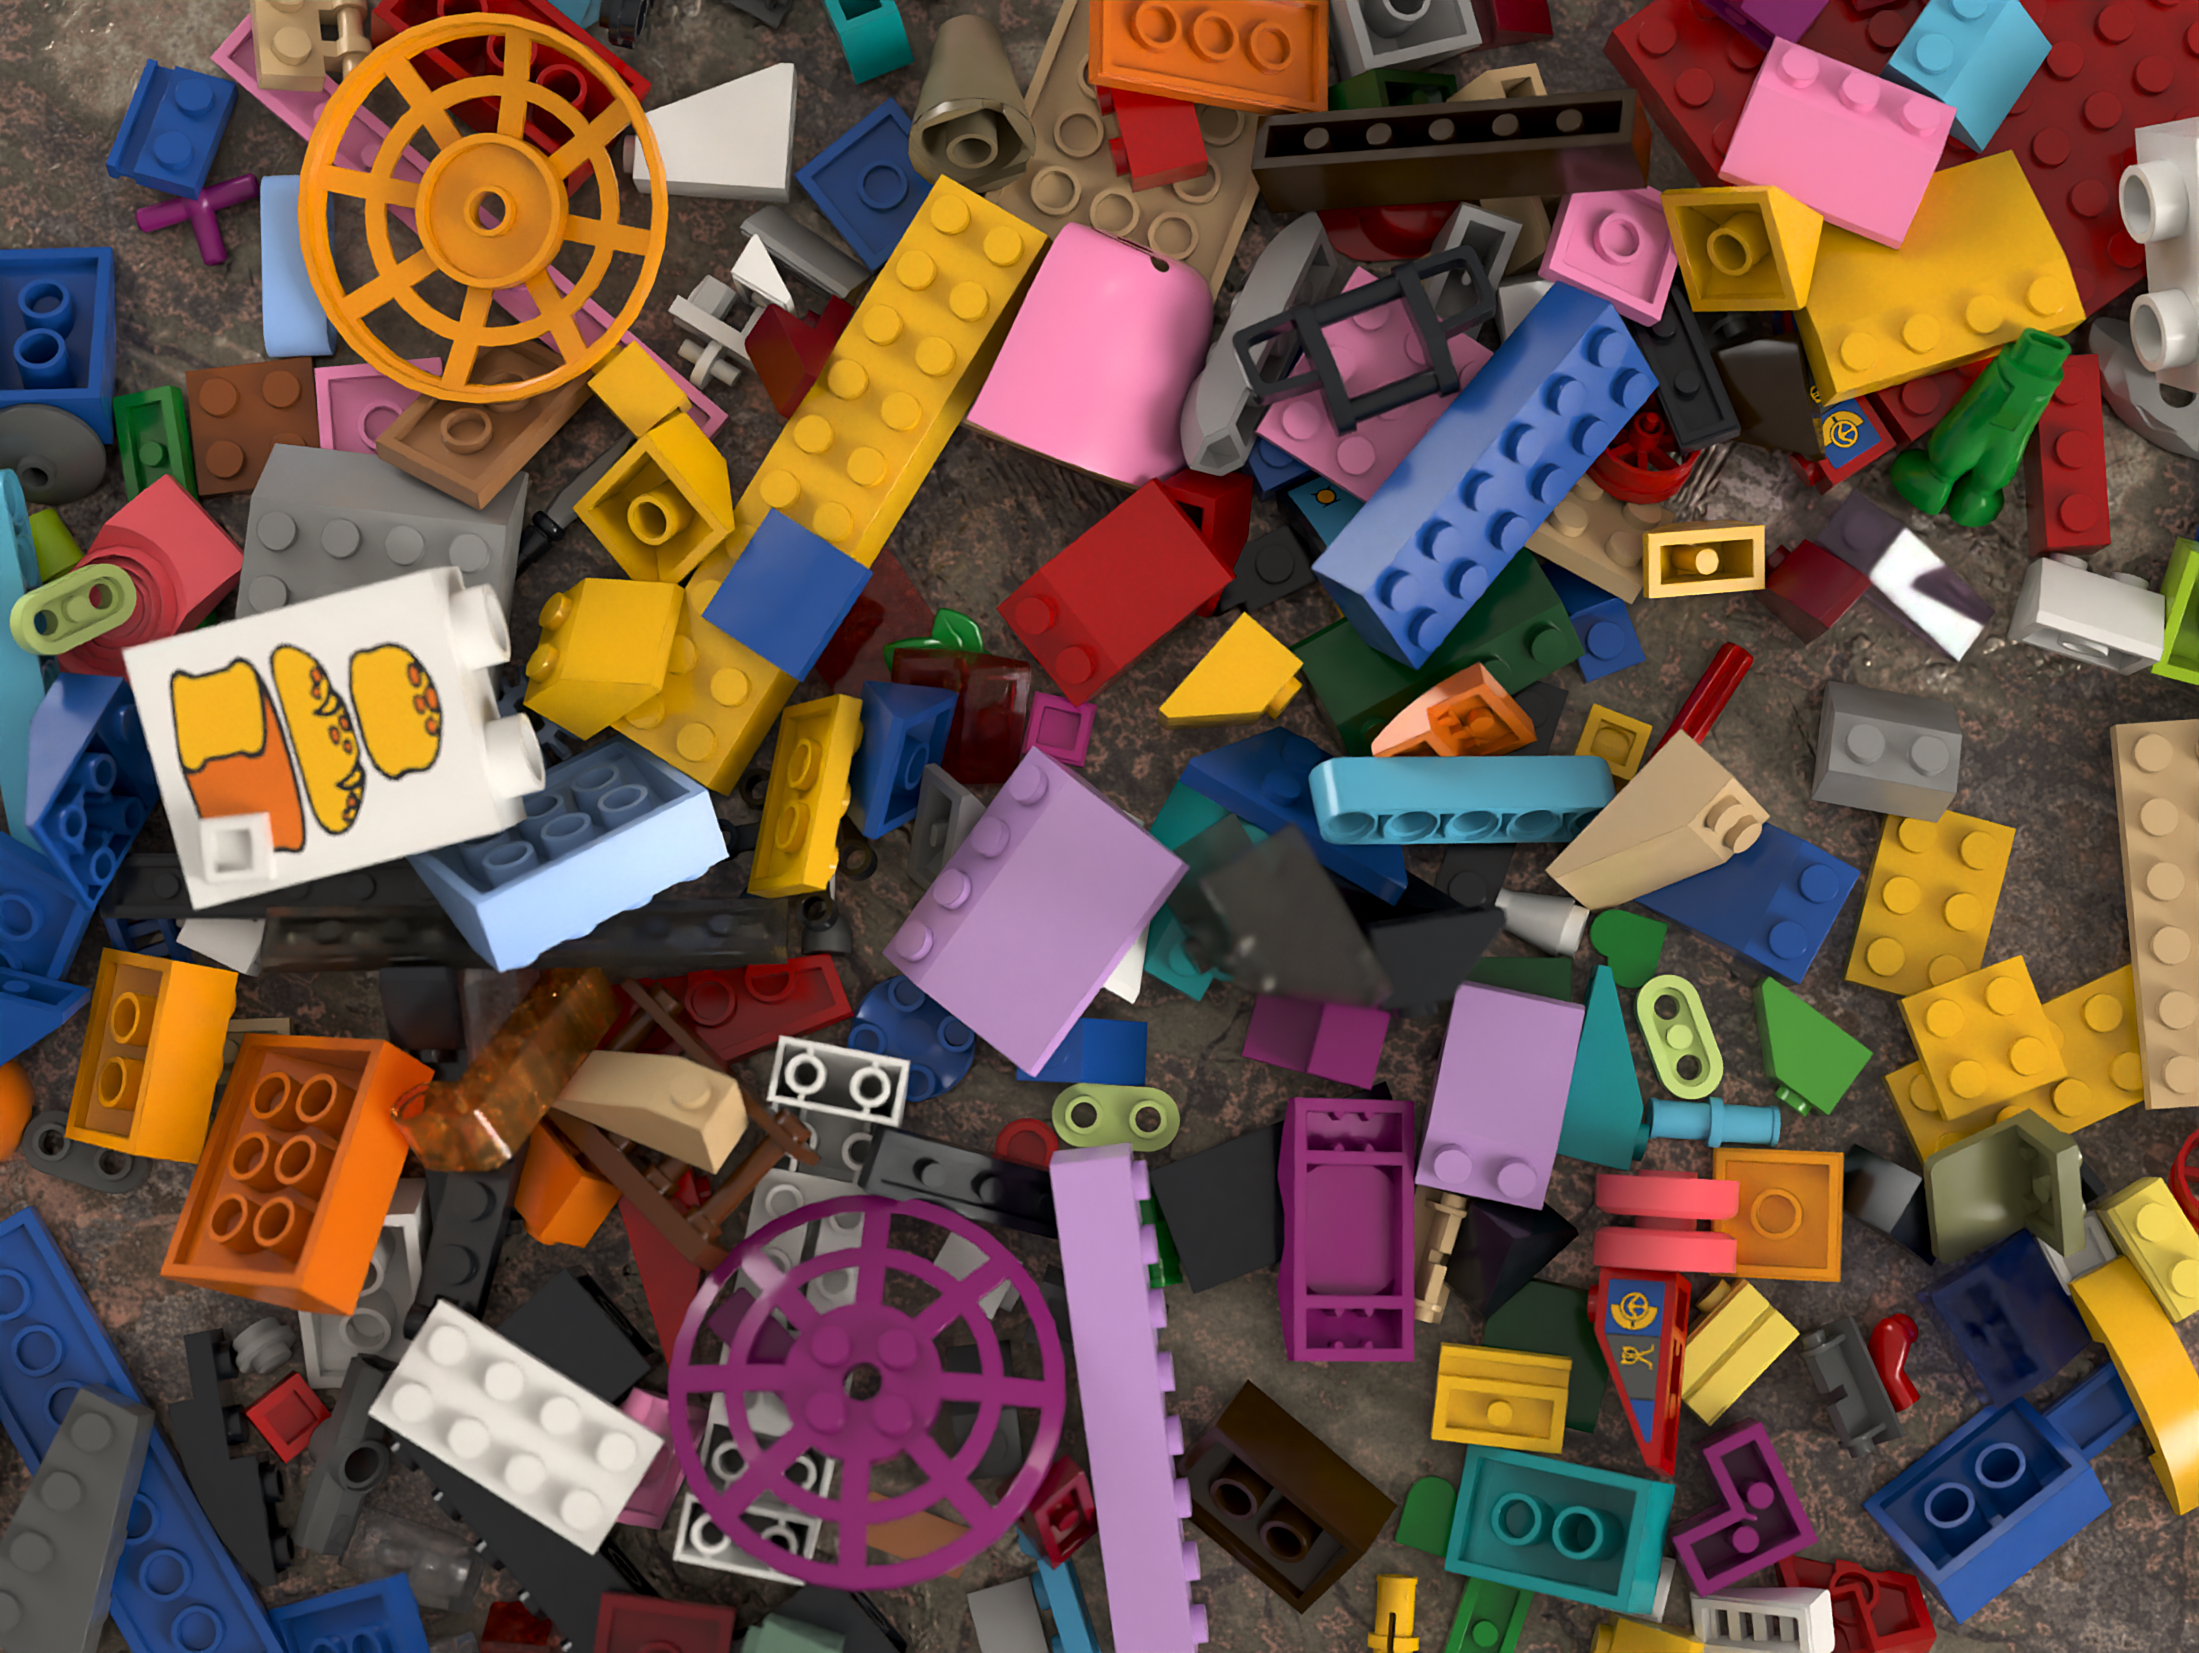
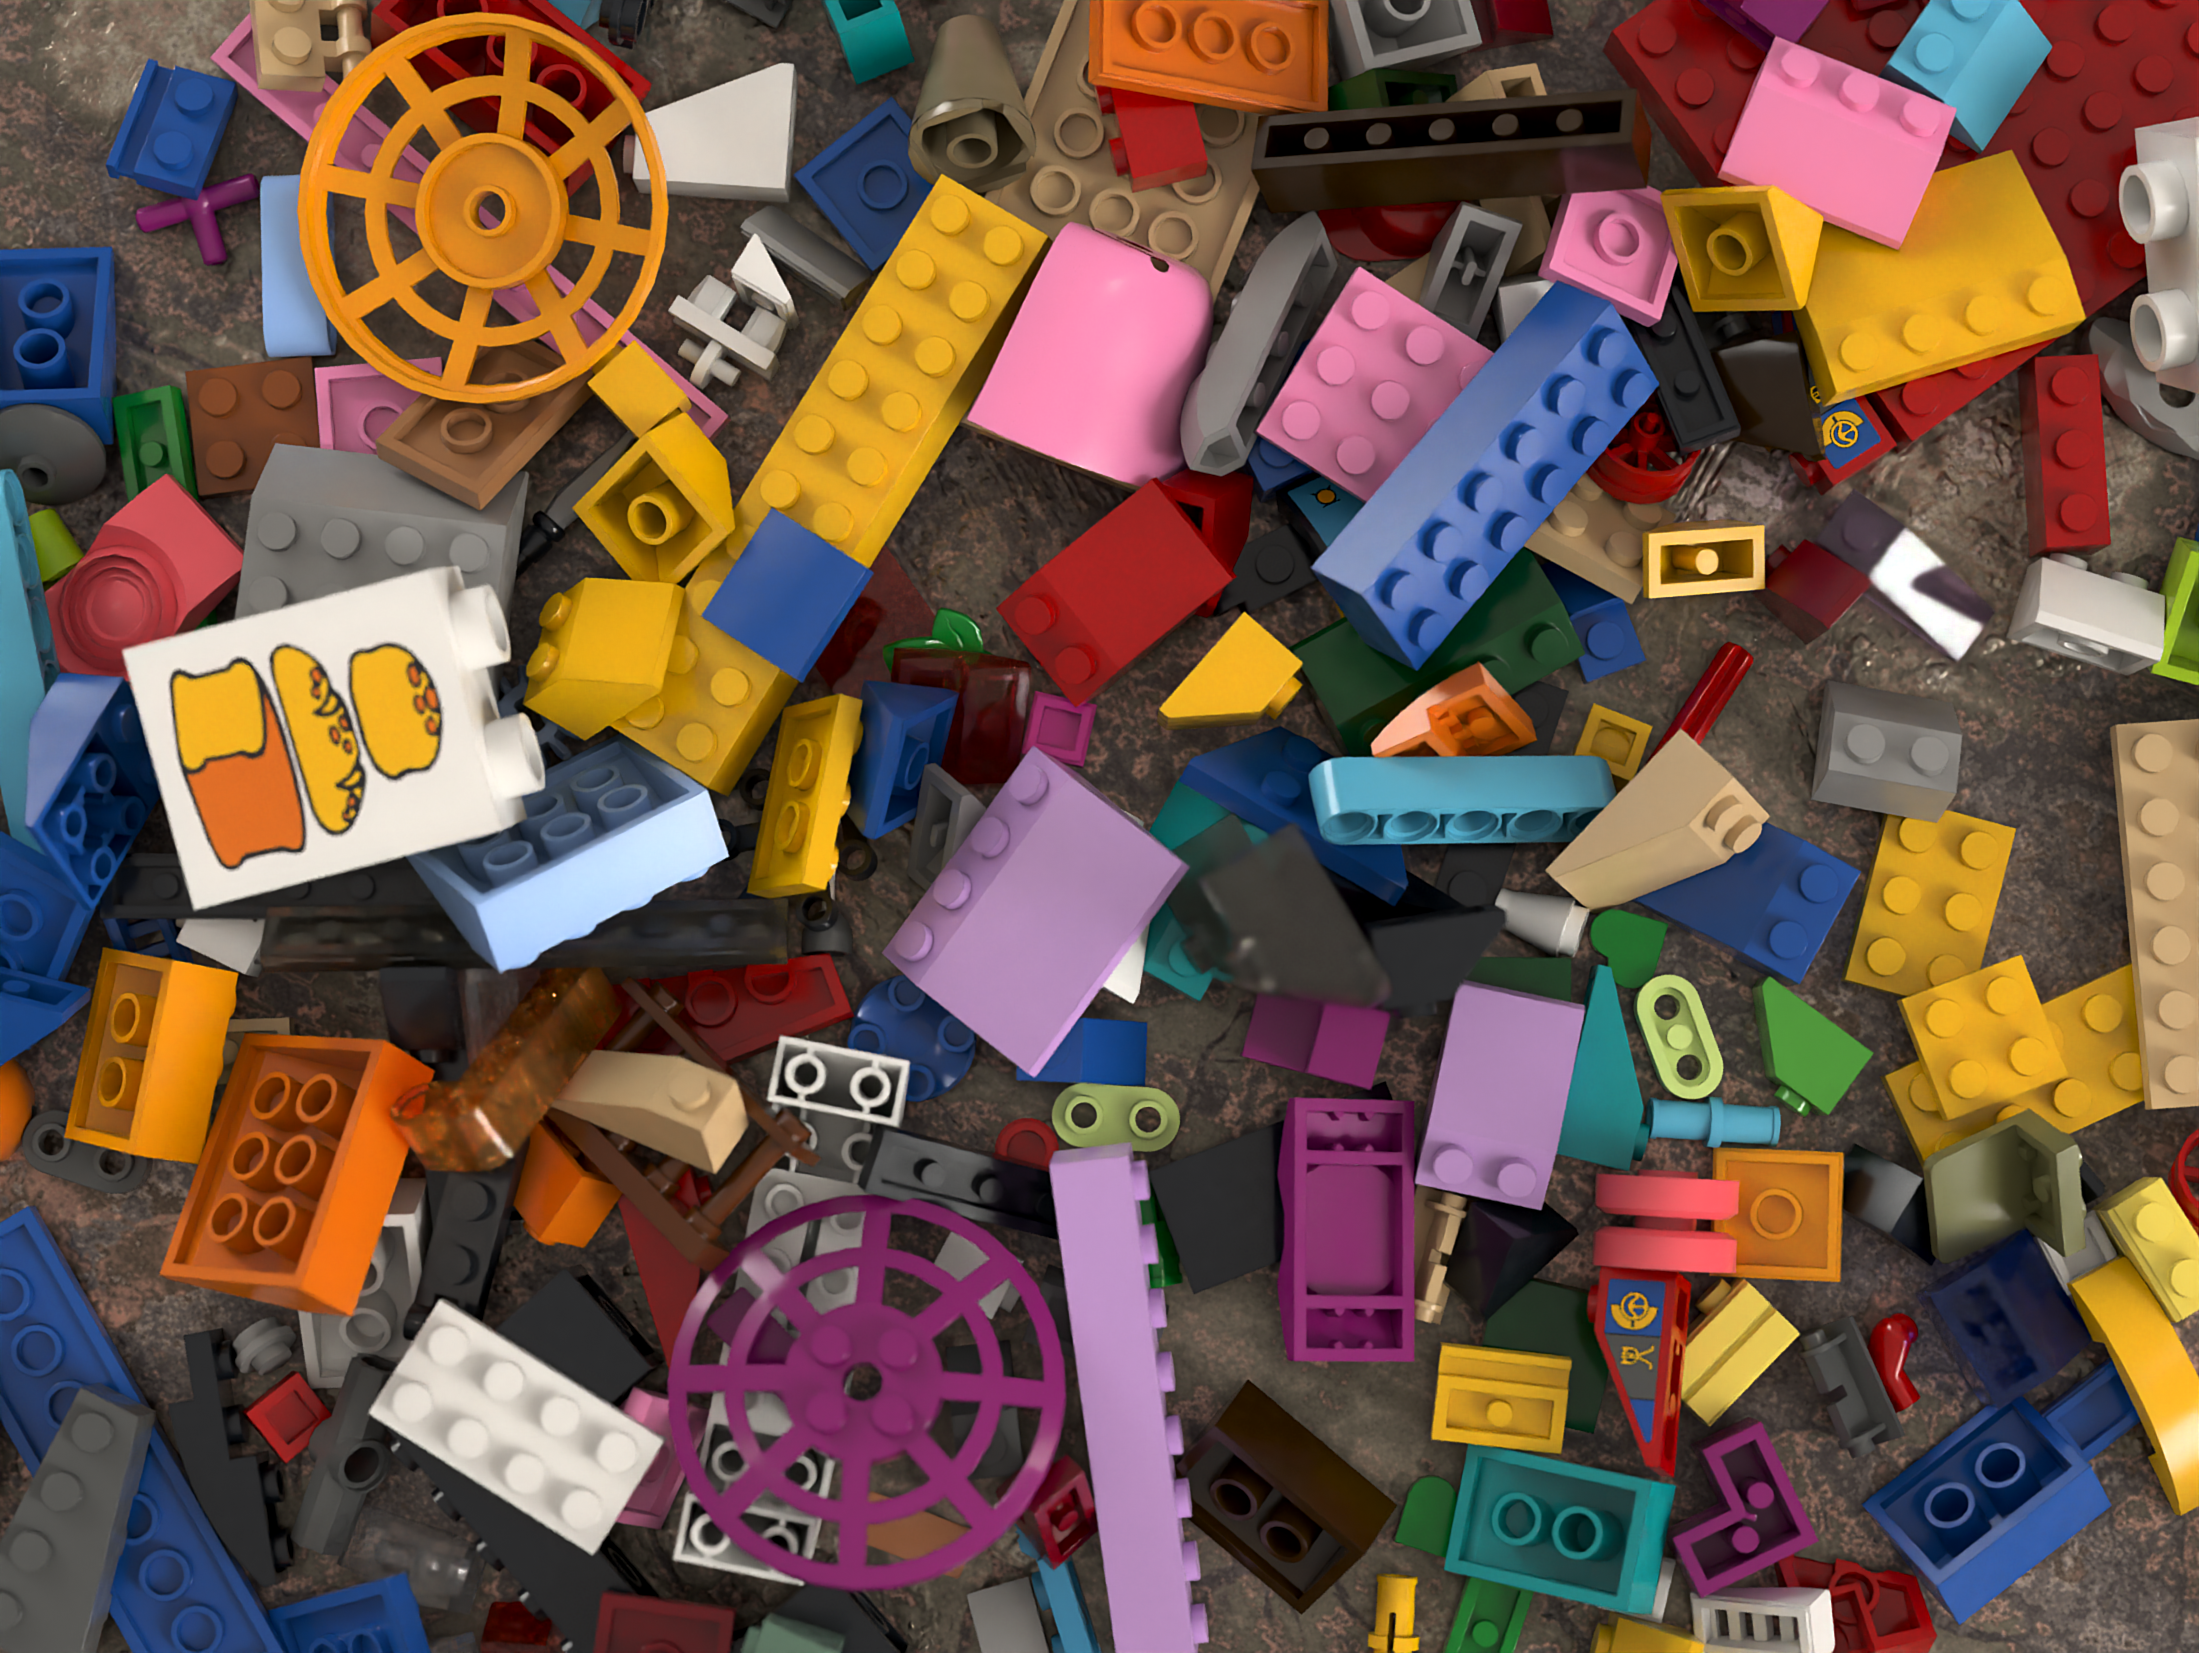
(69, 611): yellowish green plate -> none
(236, 849): white tile -> none
(794, 351): dark red slope -> none
(1401, 284): black bar -> none
(1984, 434): green piece -> none

